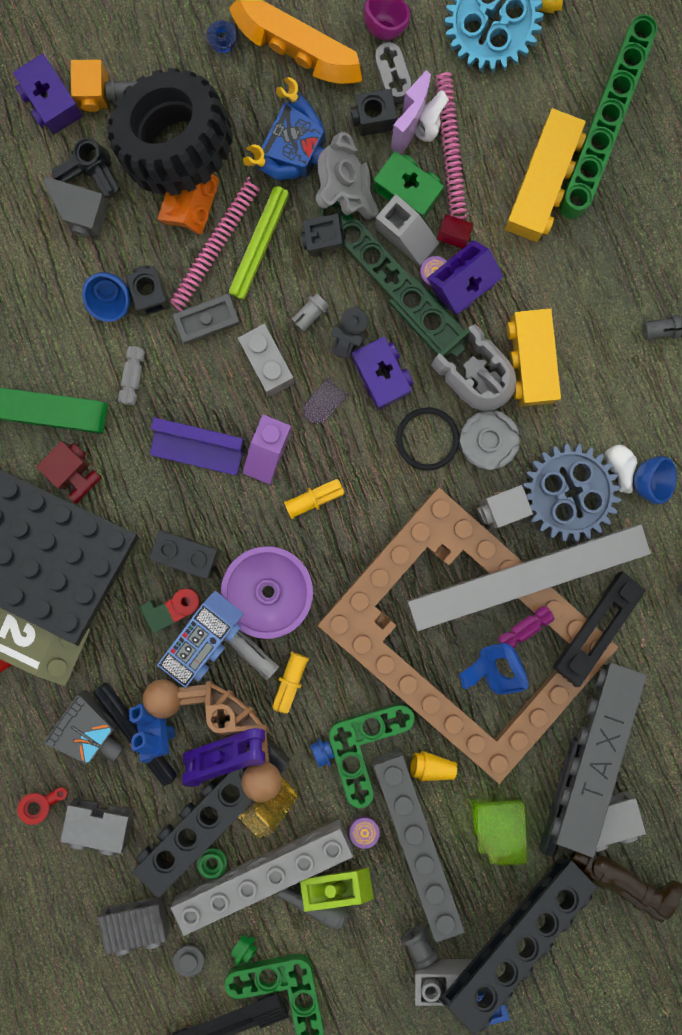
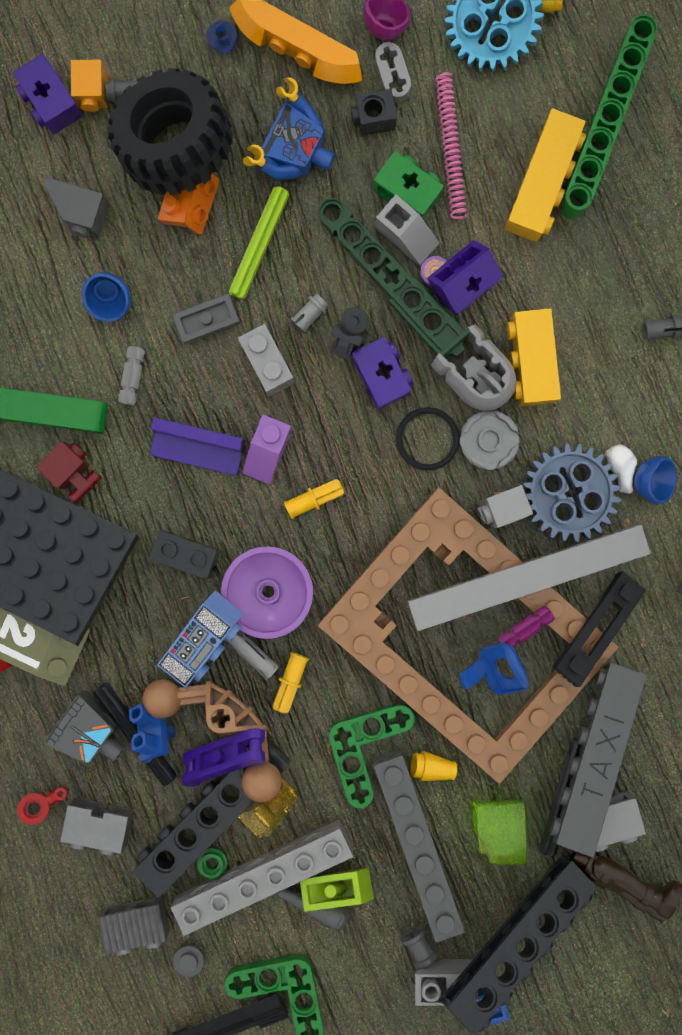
(97, 167): black axle -> none
(151, 303): black brick -> none
(182, 605): leg -> none
(226, 218): bright pink piece -> none
(244, 950): green plate -> none
(322, 752): blue plate -> none
(323, 234): black bracket -> none
(323, 402): clear purple piece -> none
(345, 179): light grey tile -> none
(364, 832): medium lavender tile -> none
(414, 104): lavender slope -> none
(430, 118): white animal -> none
(455, 231): dark red tile -> none

